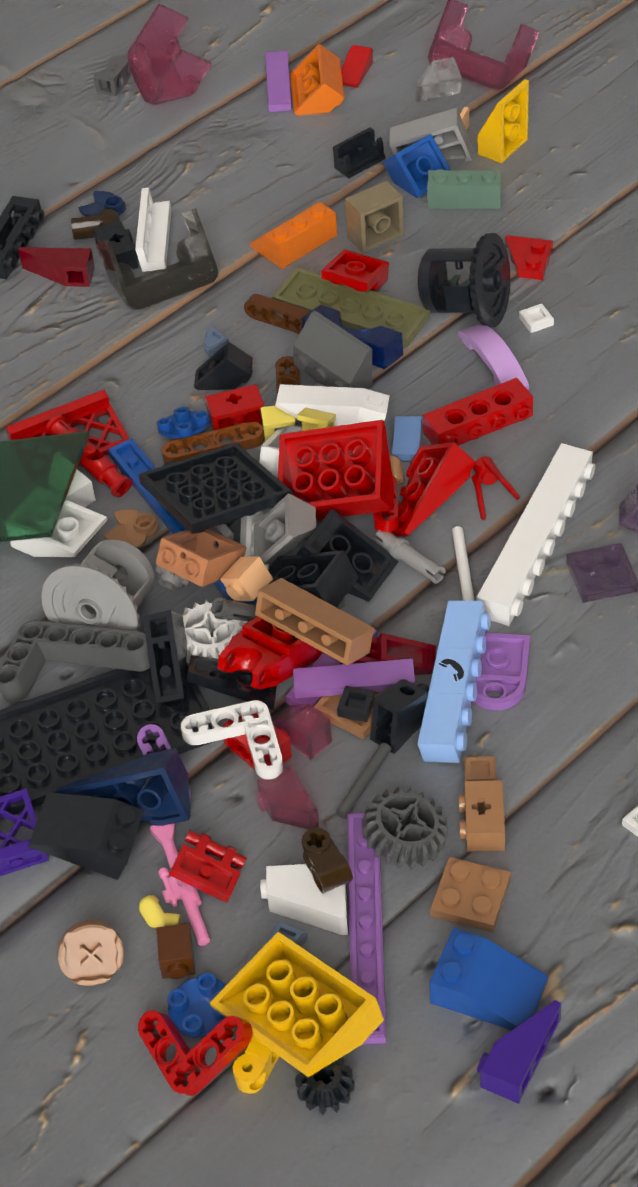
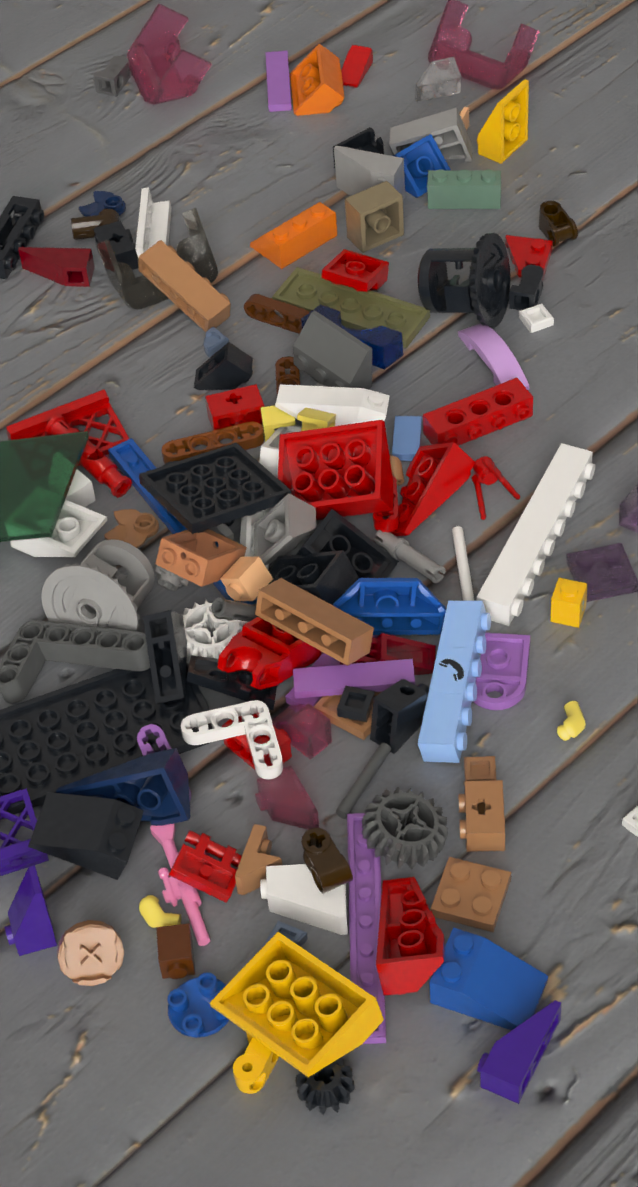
(29, 917): none -> dark purple slope
(183, 423): blue dish -> none
(184, 286): none -> medium nougat brick
(190, 1061): red beam -> none
(254, 861): none -> medium nougat slope
(363, 169): none -> light grey slope
(394, 606): none -> blue wedge
(408, 938): none -> red wedge
(529, 289): none -> black leg
(556, 223): none -> dark brown piece
(568, 602): none -> yellow brick
(573, 724): none -> light yellow arm

